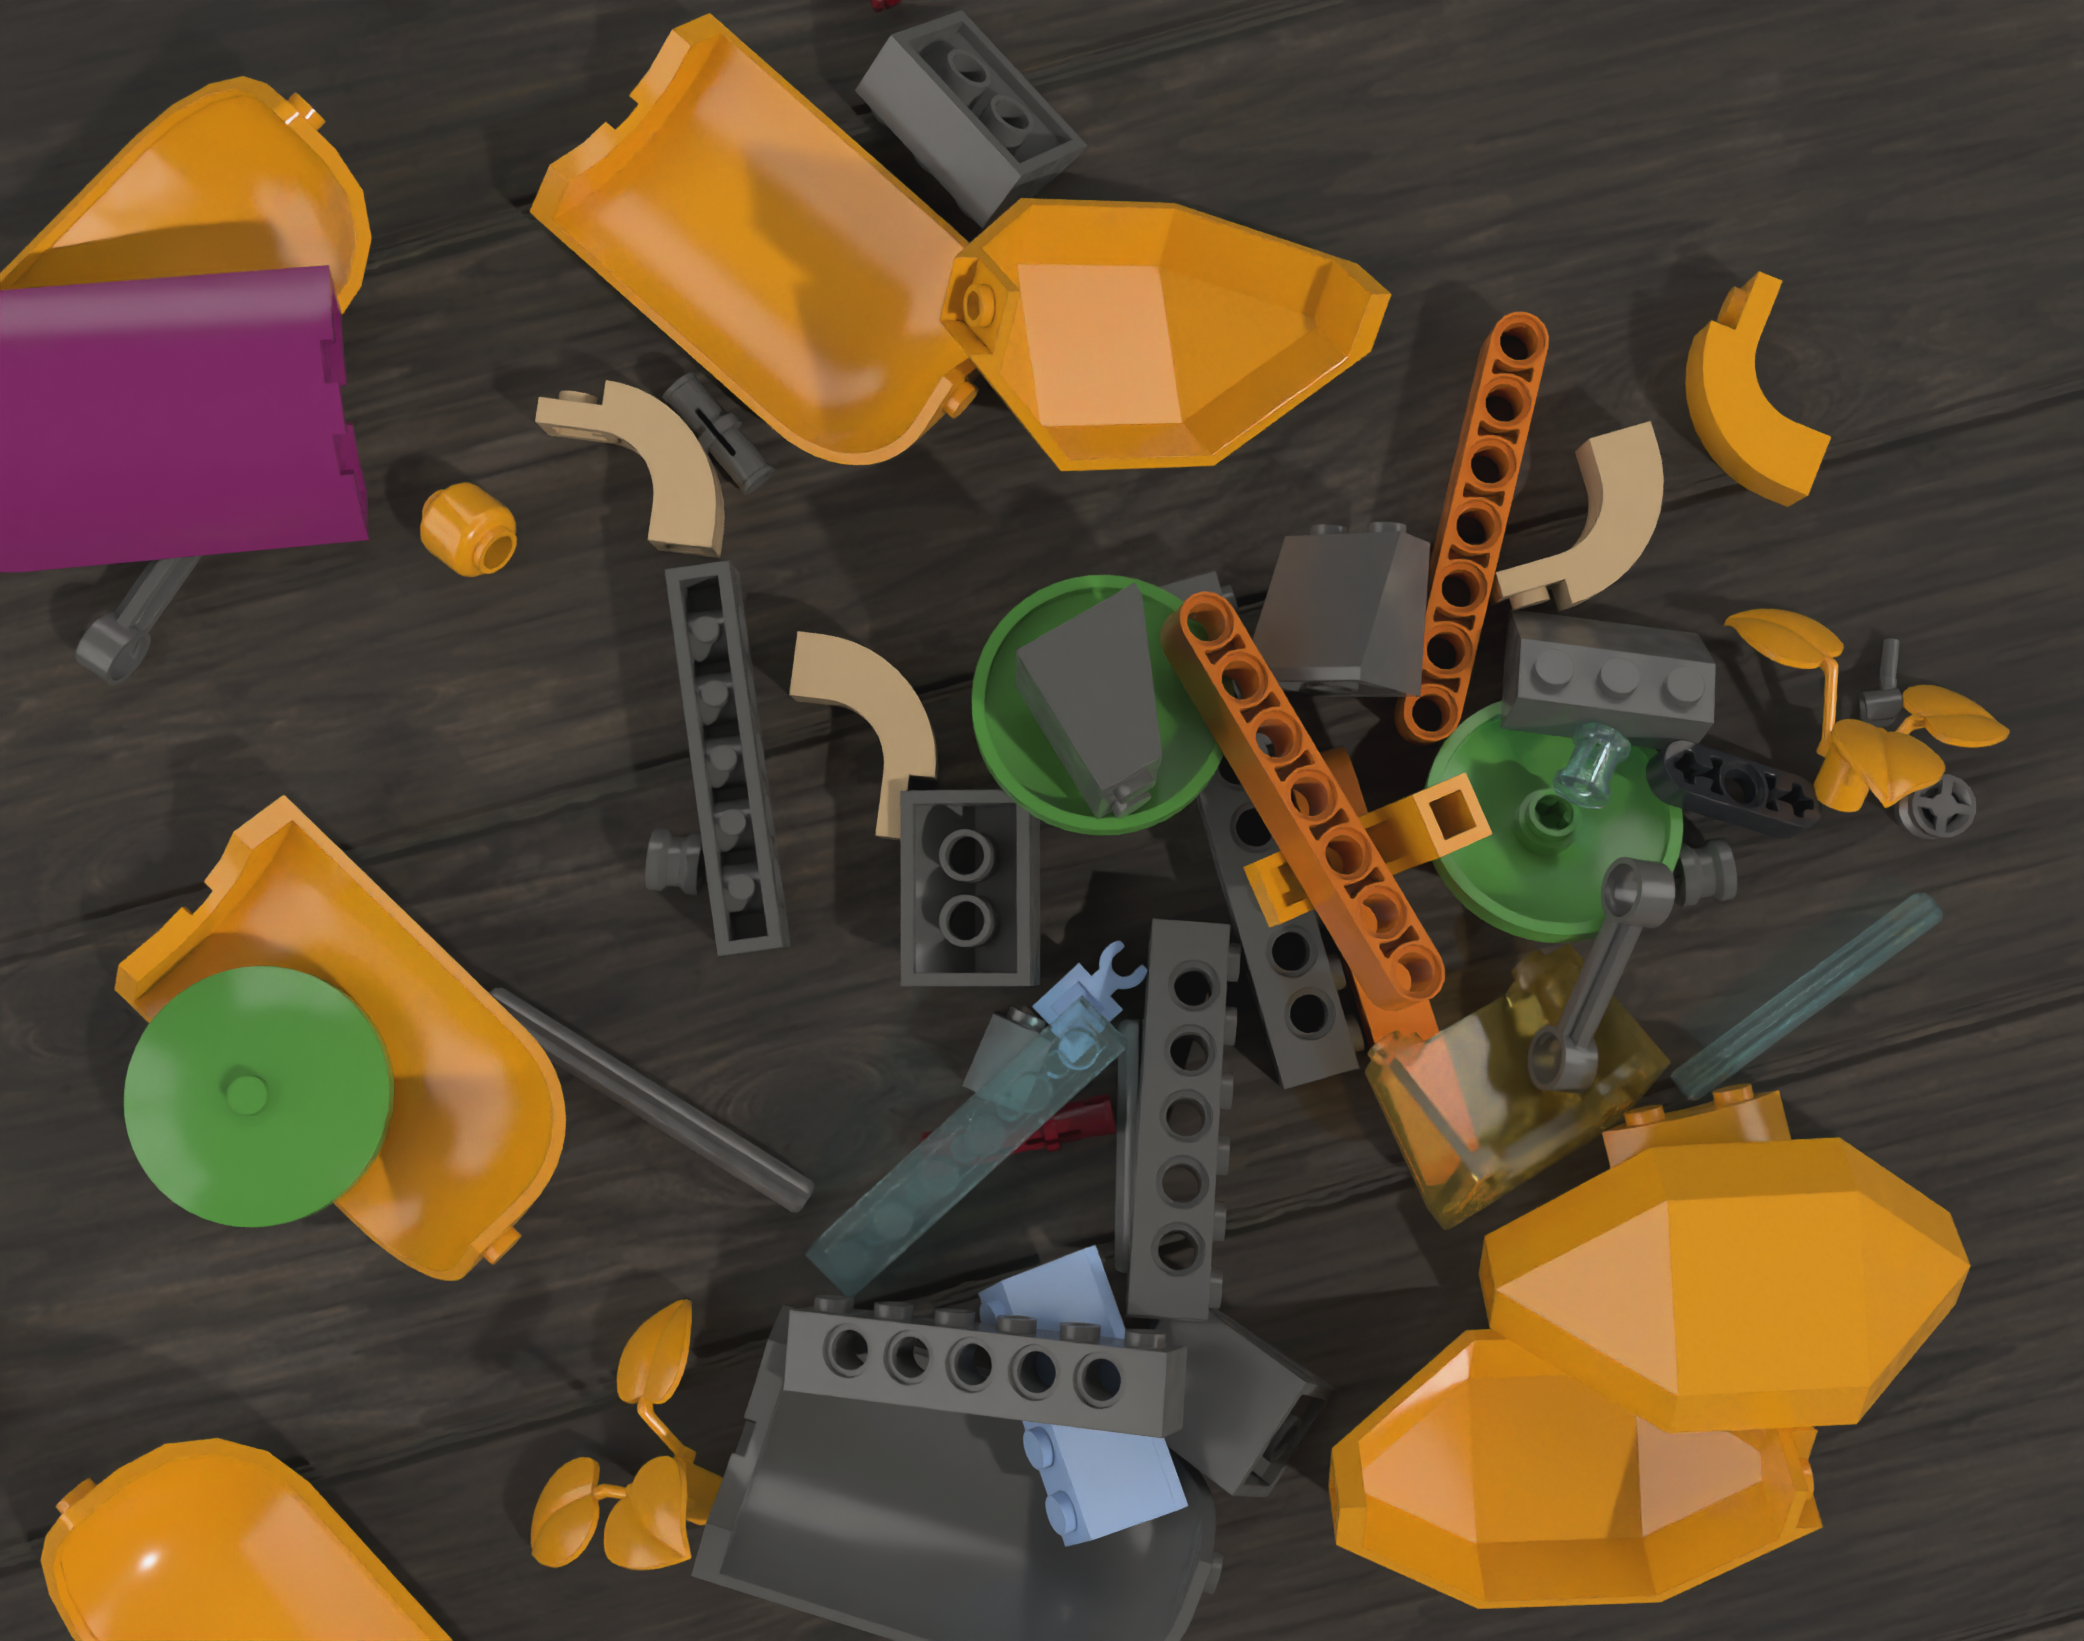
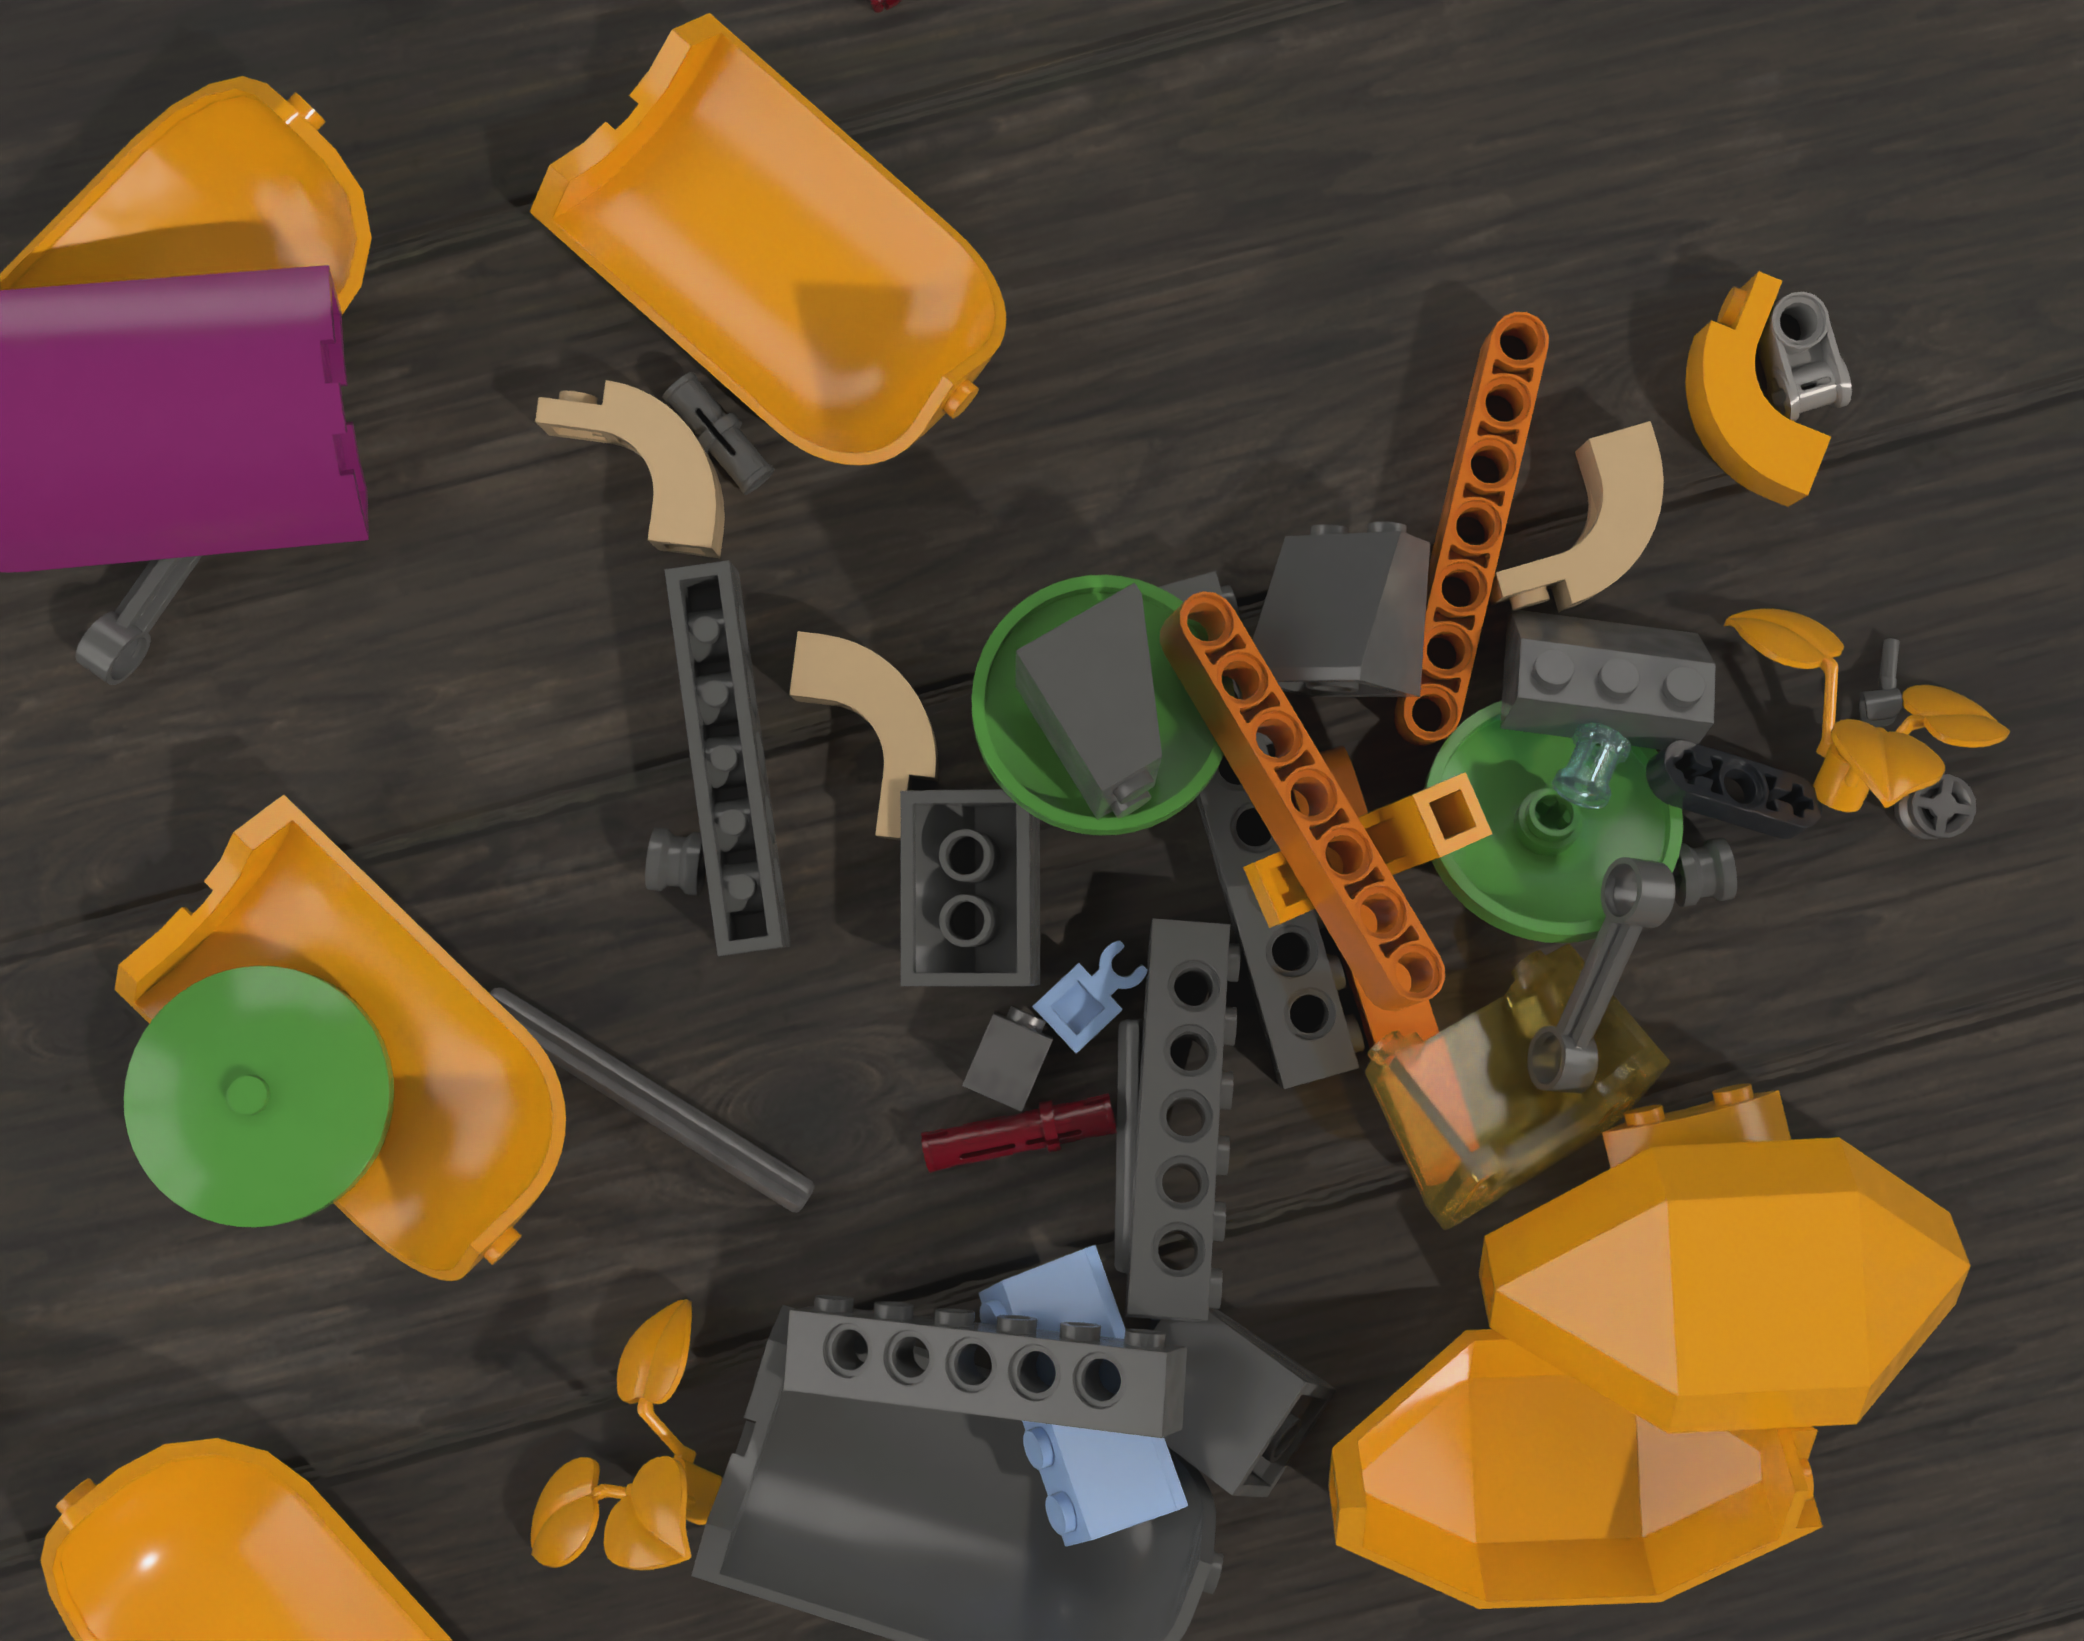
(468, 530): light orange head -> none
(967, 1146): clear light blue plate -> none
(968, 115): dark grey slope -> none
(1152, 328): light orange panel -> none
(1804, 362): none -> light grey piece
(1807, 996): clear light blue axle -> none

